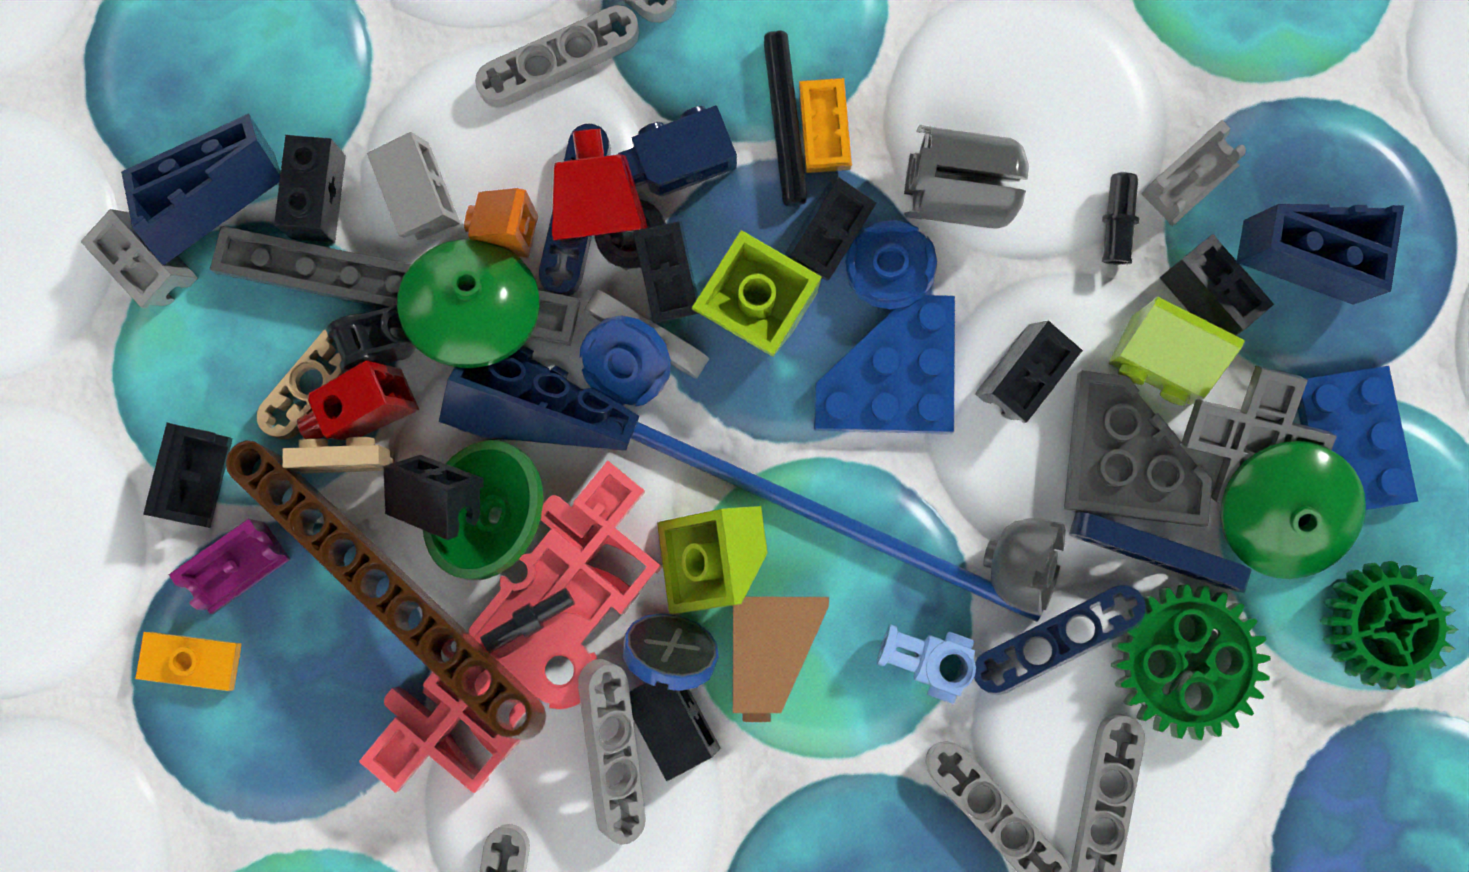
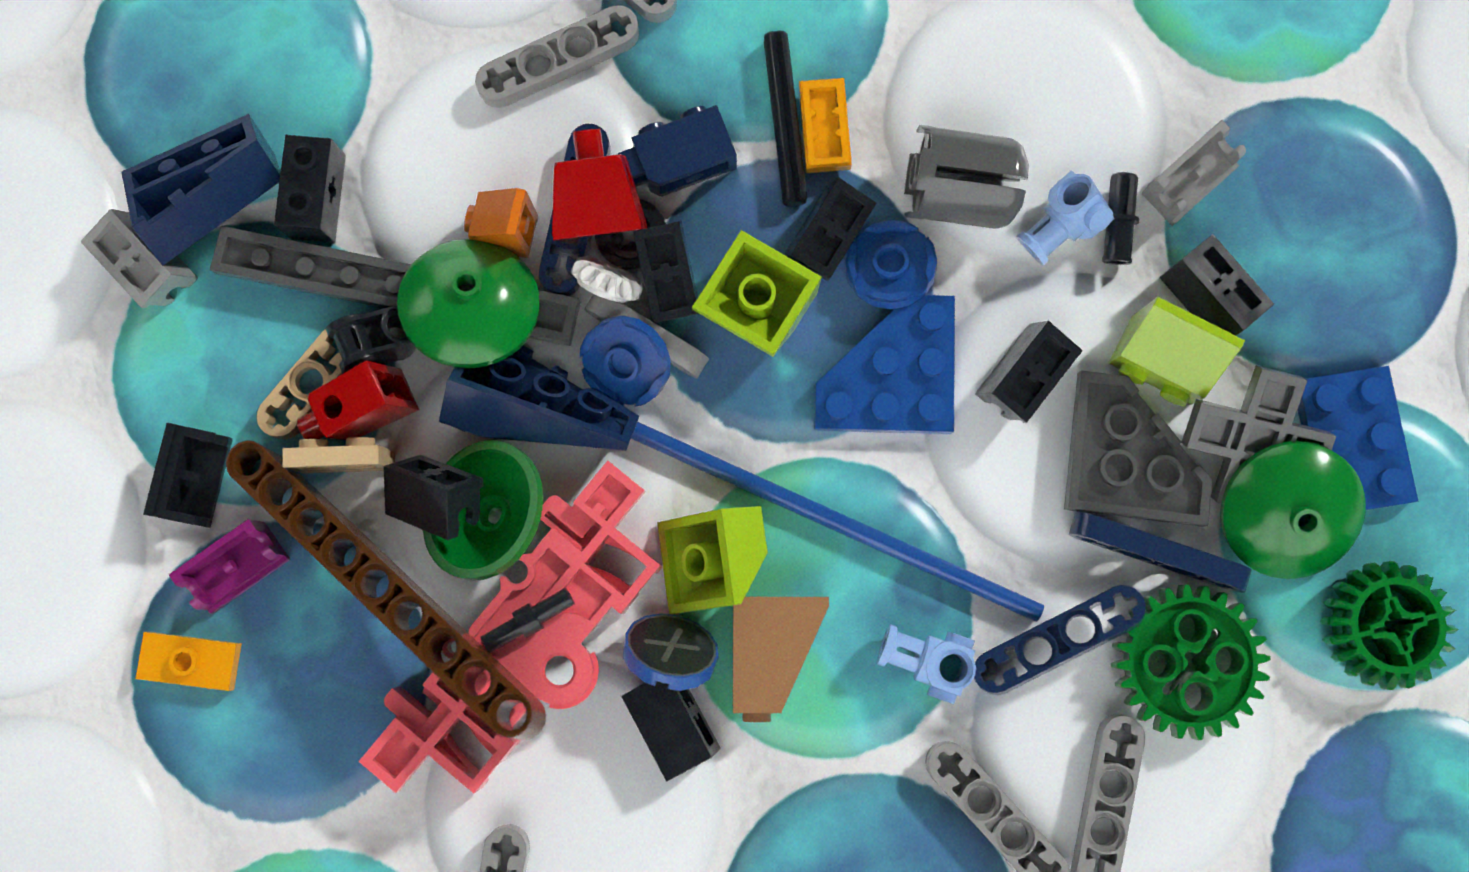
(413, 187): light grey hinge -> none
(607, 280): none -> white gear
(616, 750): light grey beam -> none
(1025, 563): dark grey cylinder -> none
(1073, 212): none -> light blue connector
(1325, 248): dark blue wedge -> none

